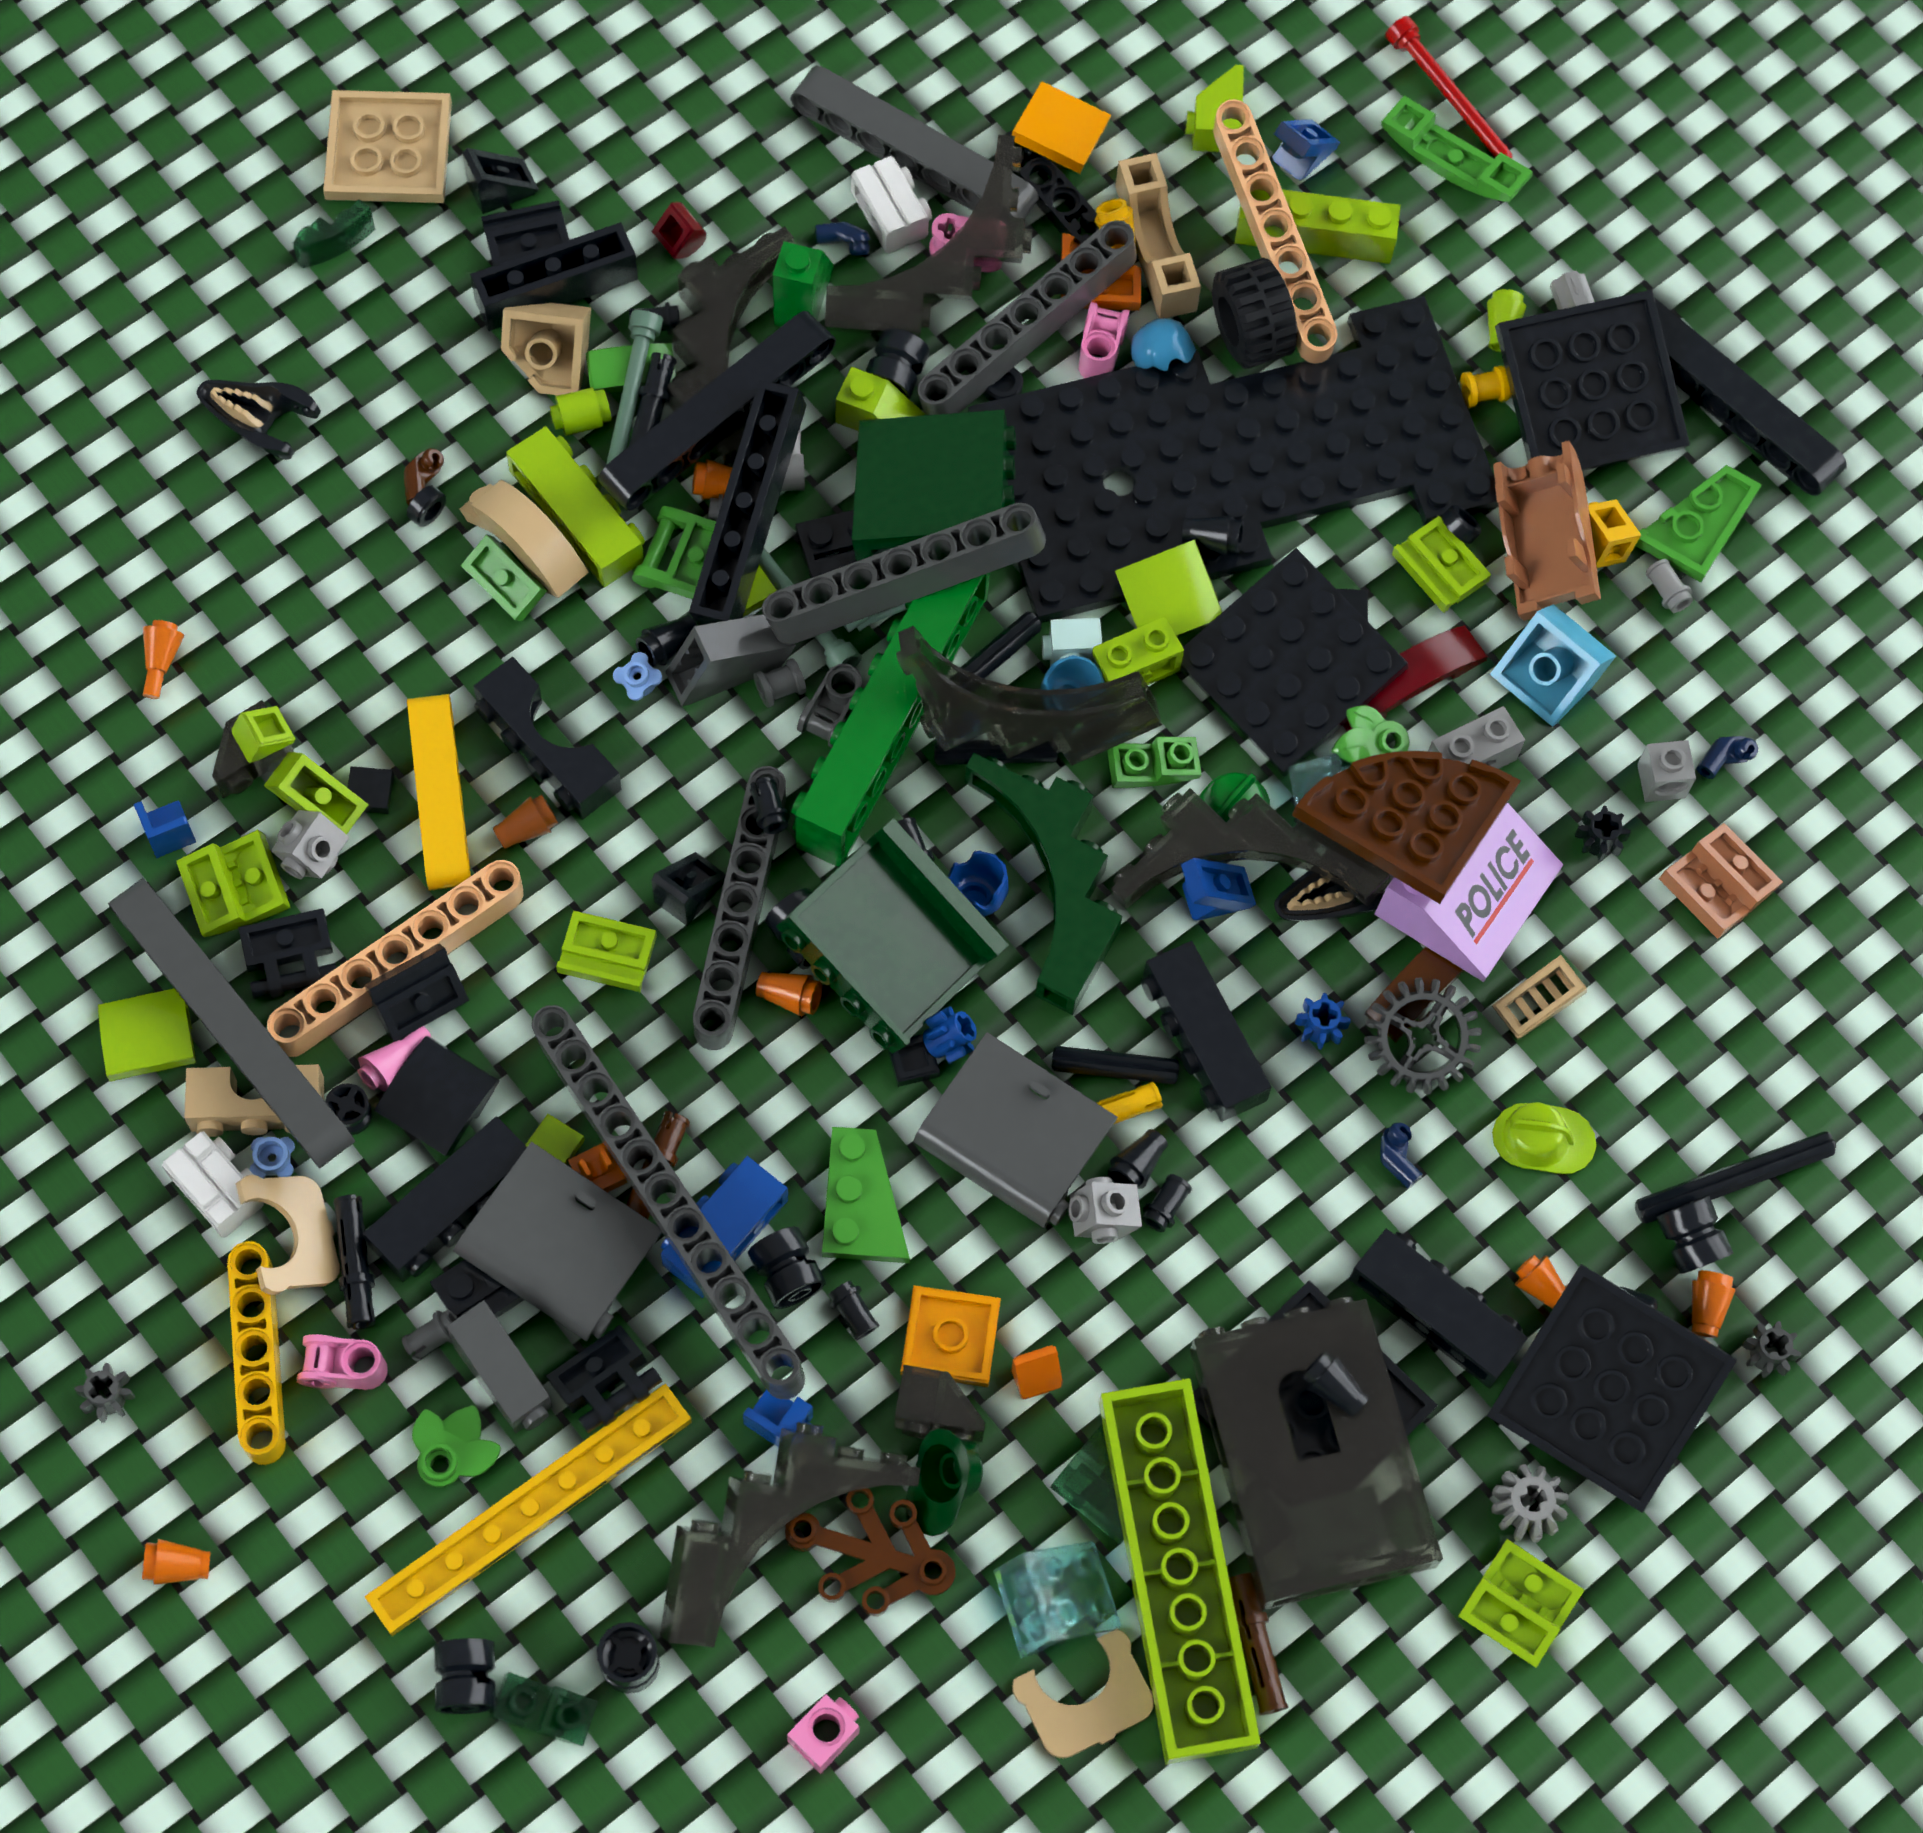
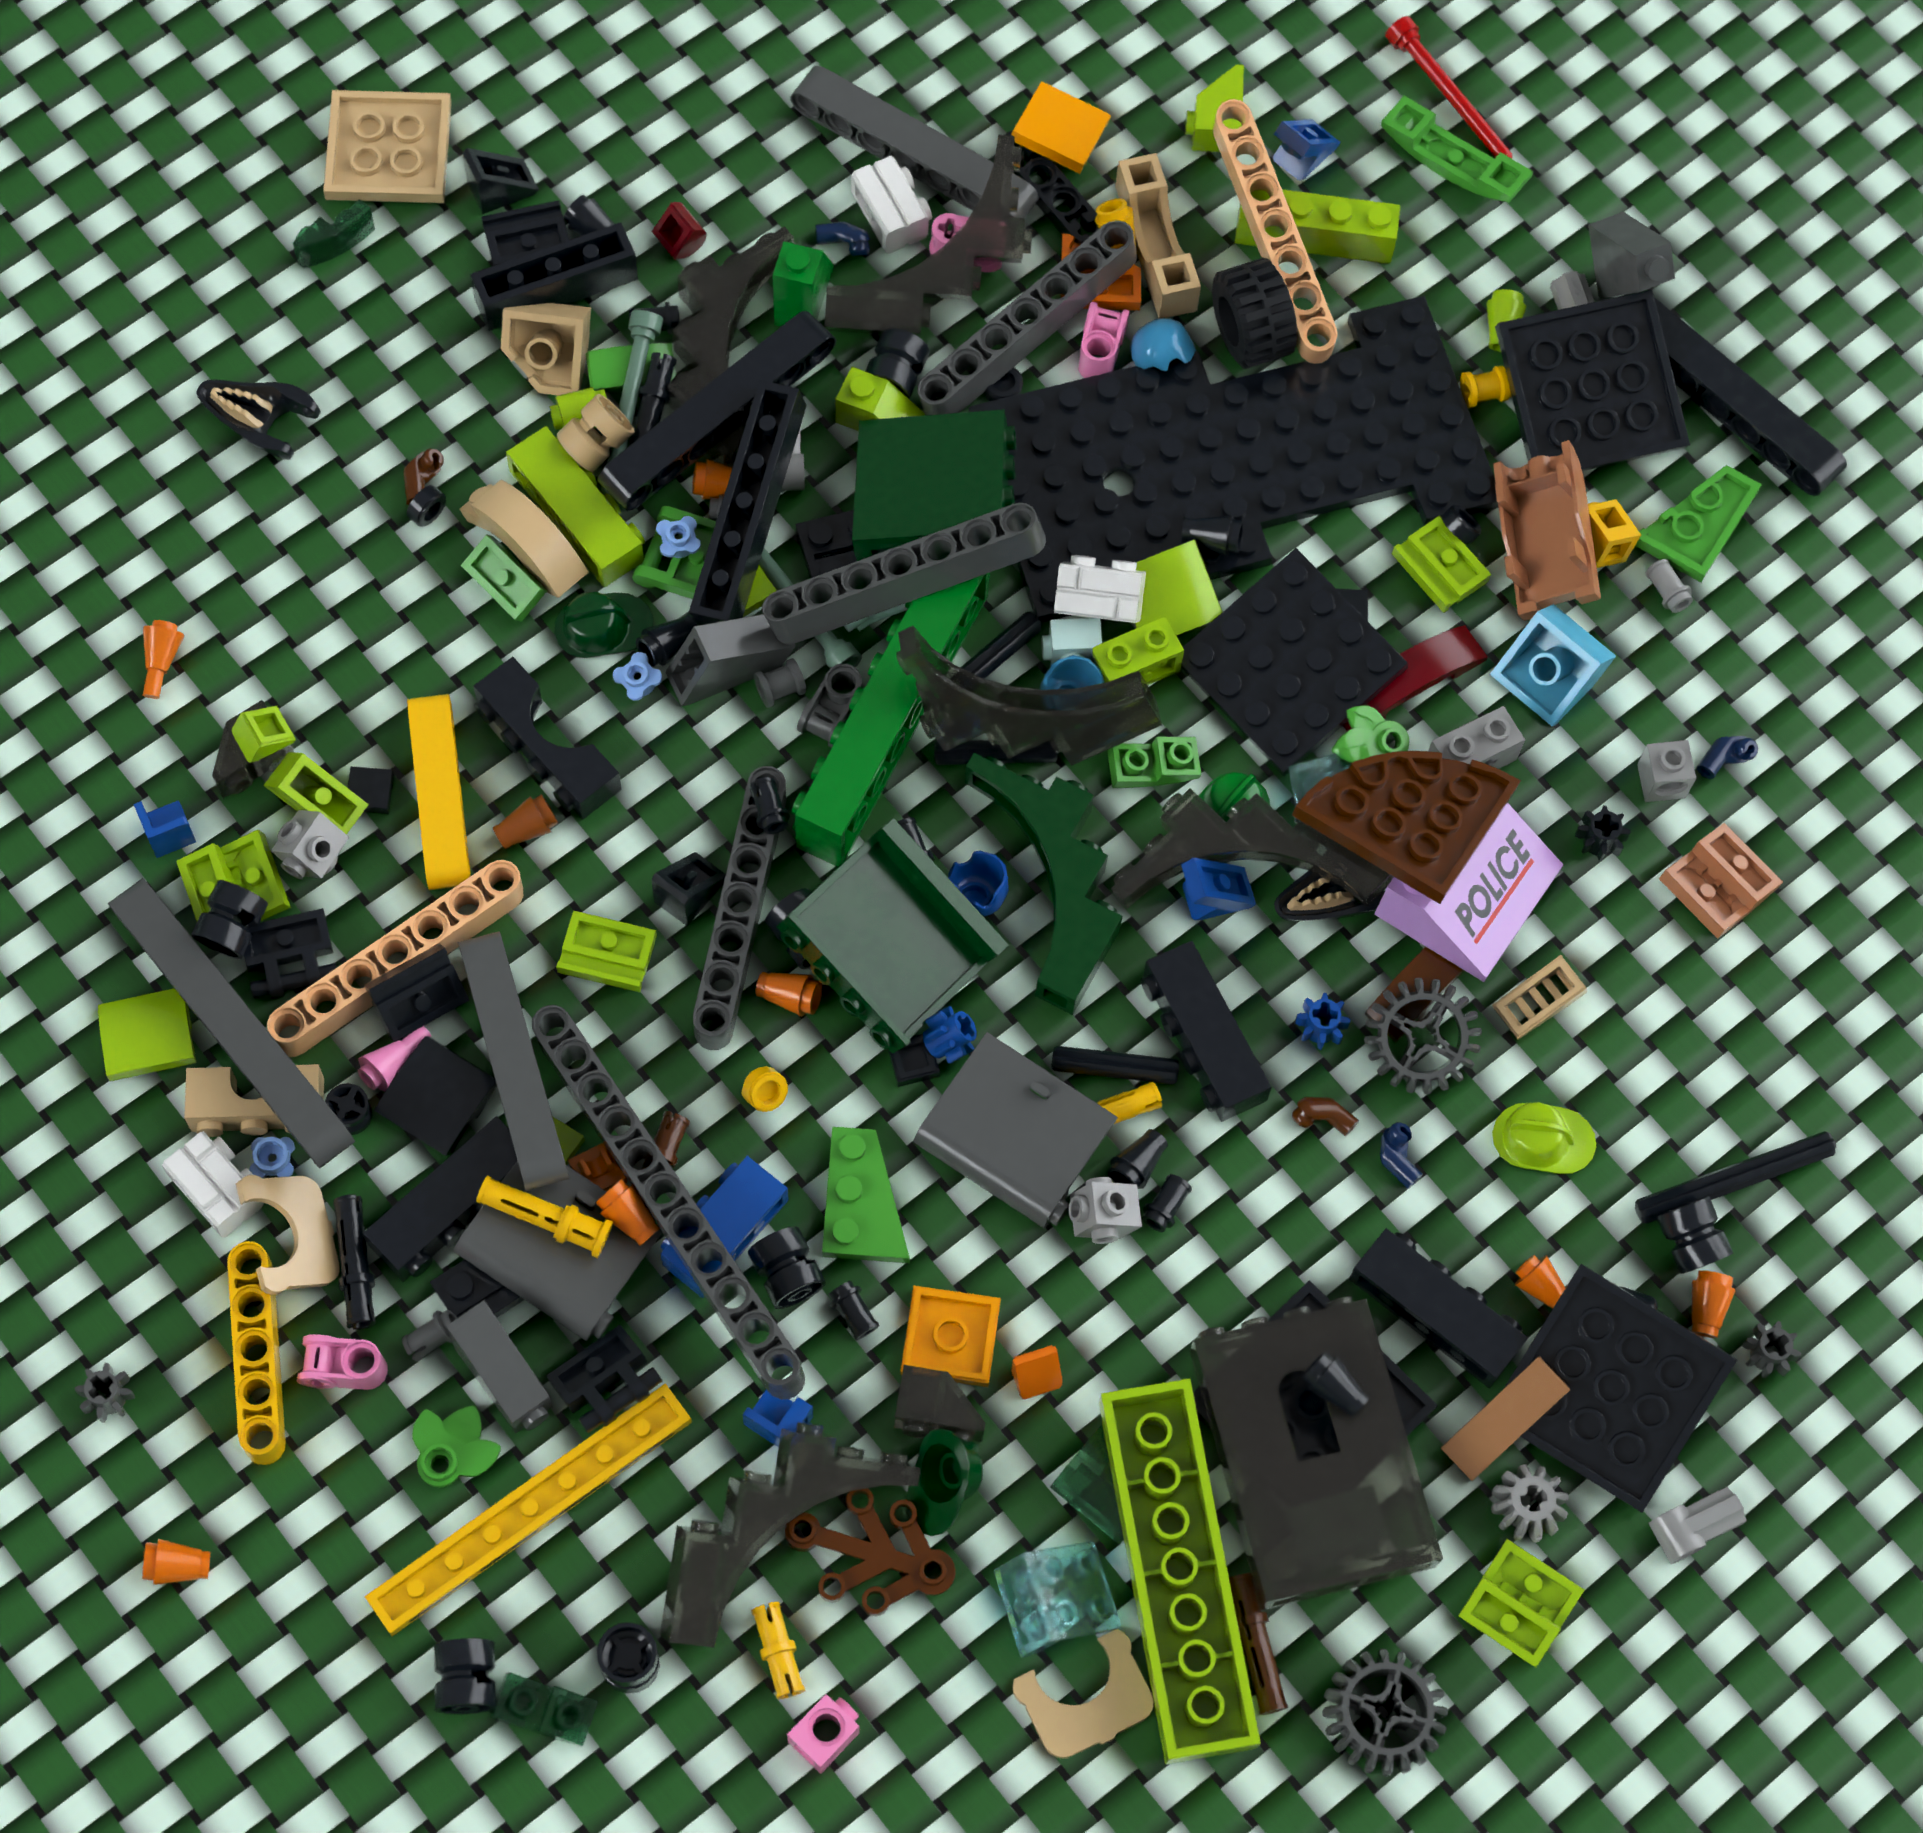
(229, 919): none -> black wheel
(513, 1061): none -> dark grey beam
(565, 1222): none -> yellow pin
(585, 442): none -> tan wheel
(586, 216): none -> black cone
(602, 624): none -> dark green piece
(628, 1212): none -> orange cone
(678, 547): none -> light blue plate
(765, 1089): none -> yellow tile
(778, 1650): none -> yellow pin
(1100, 590): none -> white brick
(1324, 1109): none -> reddish brown arm
(1366, 1705): none -> dark grey gear
(1505, 1418): none -> medium nougat tile
(1628, 256): none -> dark grey slope
(1687, 1529): none -> light grey piece

